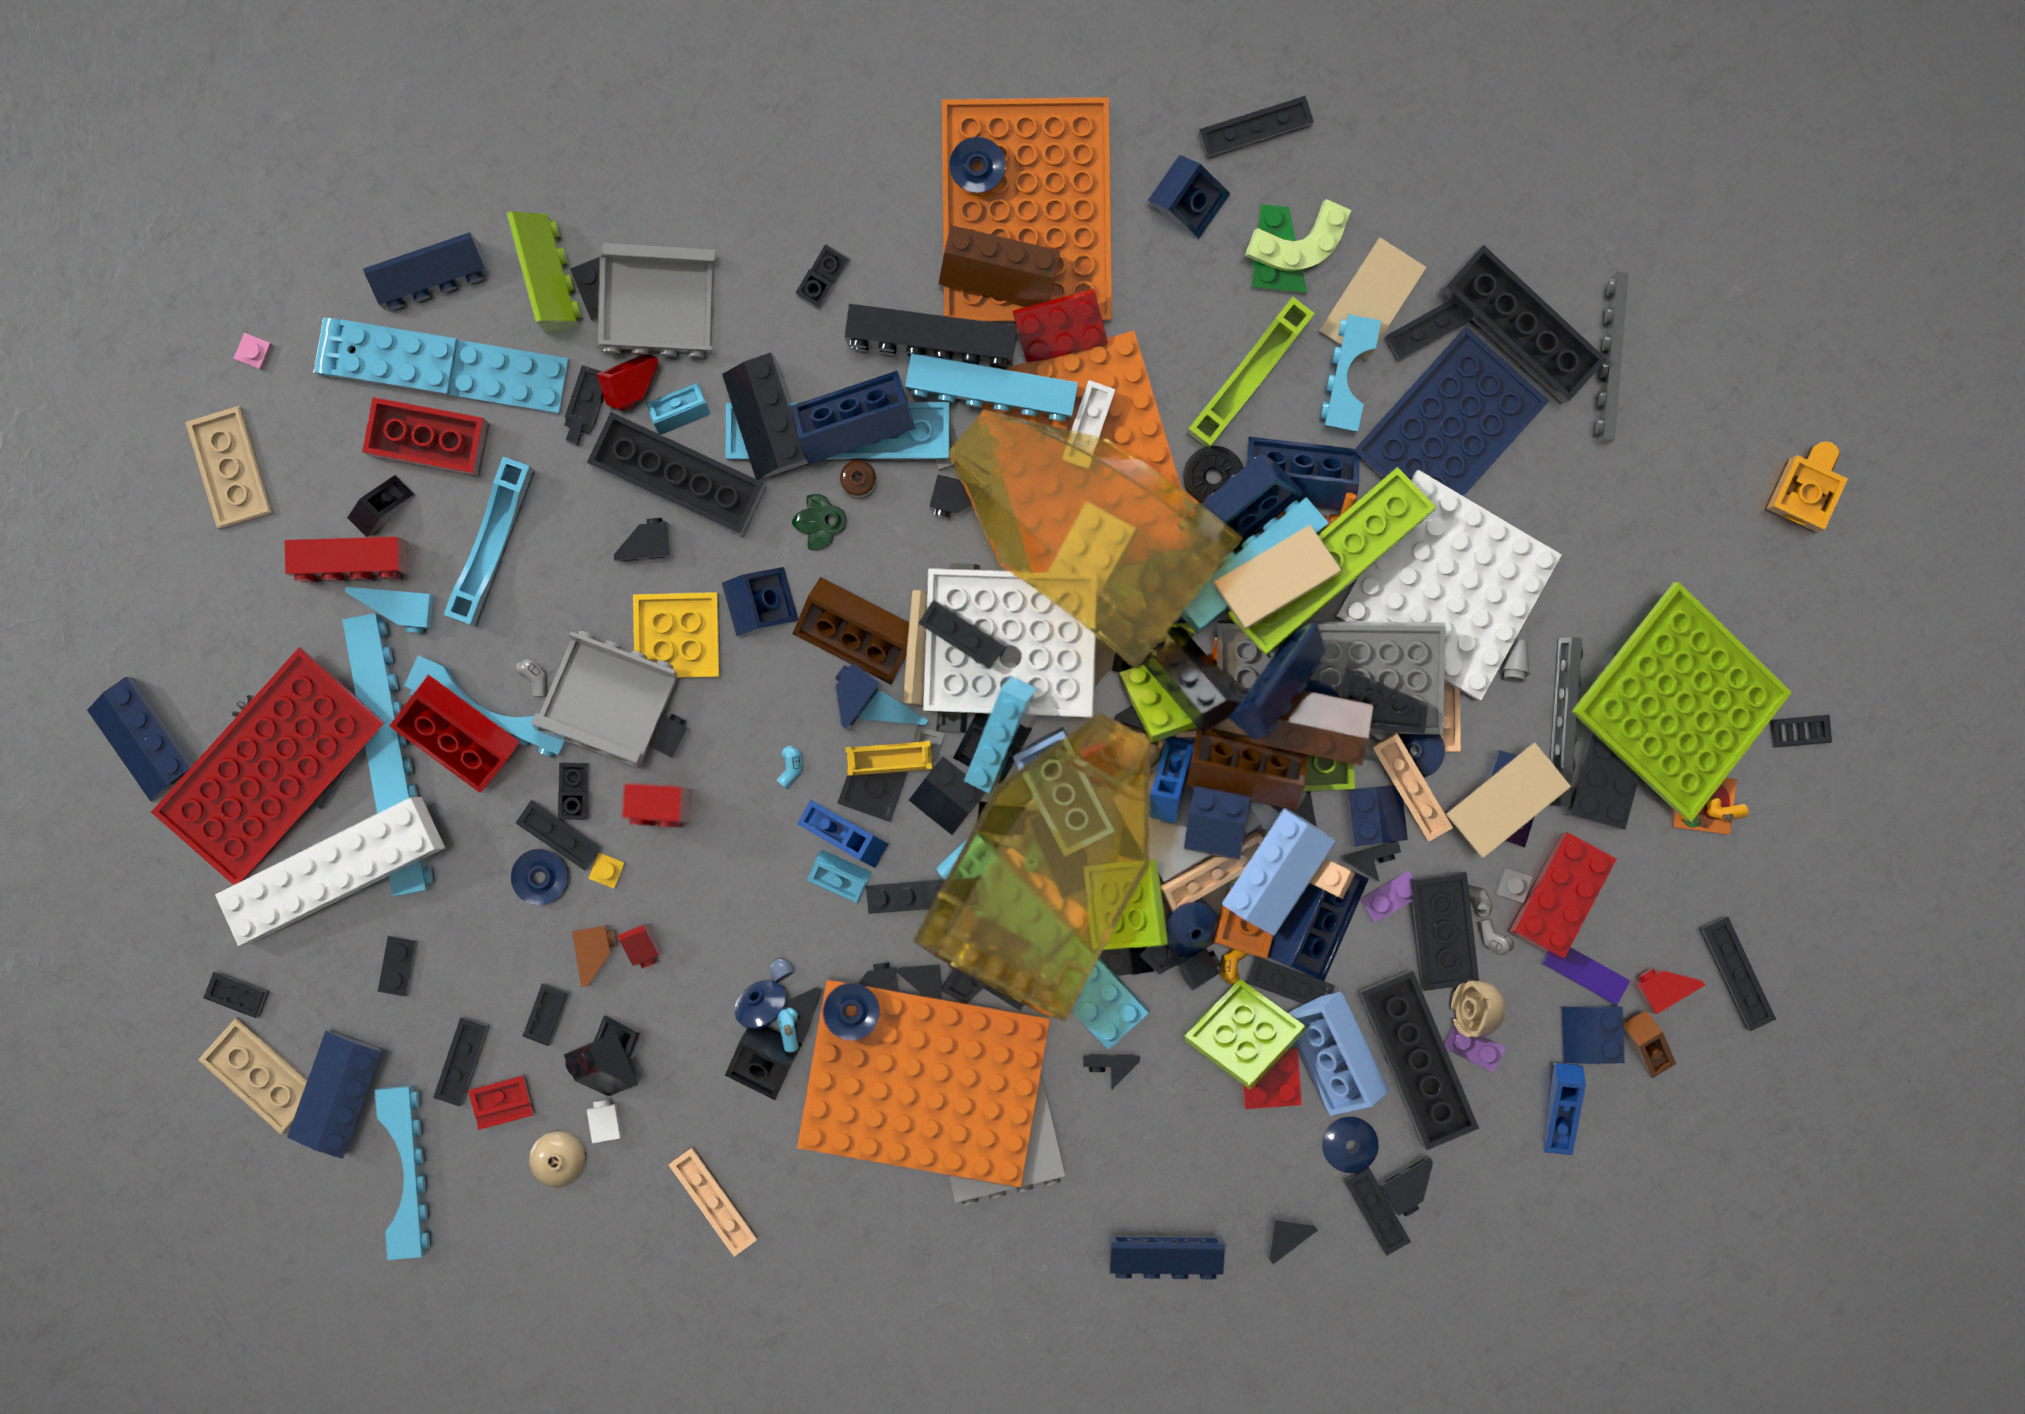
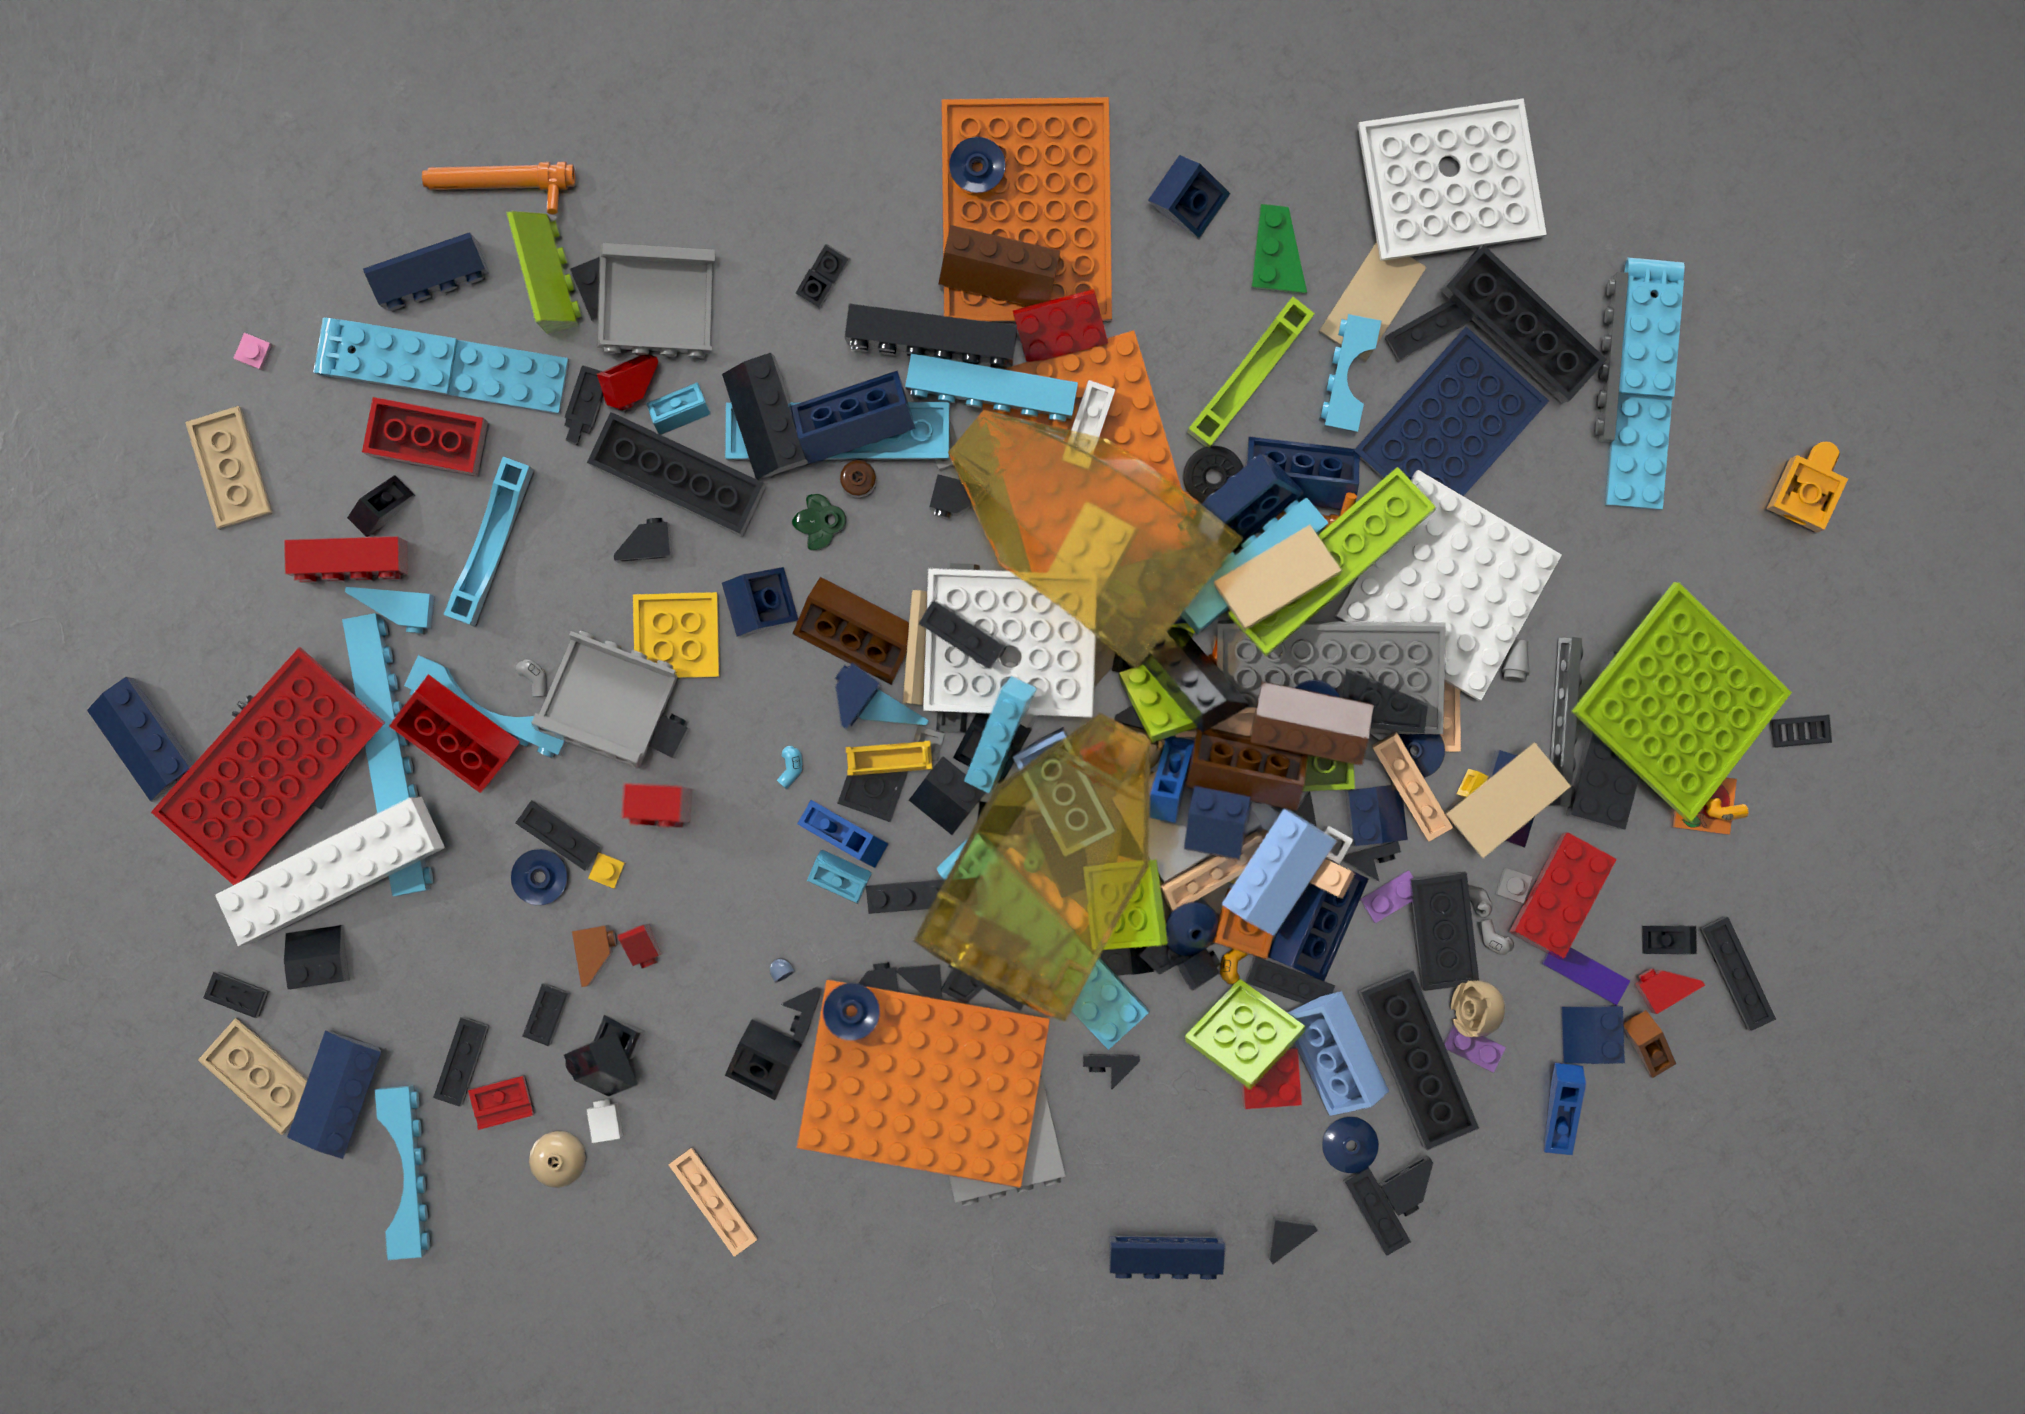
(315, 957): none -> black slope
(397, 966): black plate -> none
(540, 176): none -> orange cylinder
(572, 791): black slope -> none
(760, 1004): dark blue dish -> none
(786, 1023): medium azure arm -> none
(1256, 126): black plate -> none
(1280, 682): dark blue slope -> none
(1303, 253): yellowish green plate -> none
(1340, 847): none -> white brick
(1471, 781): none -> yellow plate
(1484, 204): none -> white plate
(1646, 384): none -> medium azure hinge
(1669, 939): none -> black slope

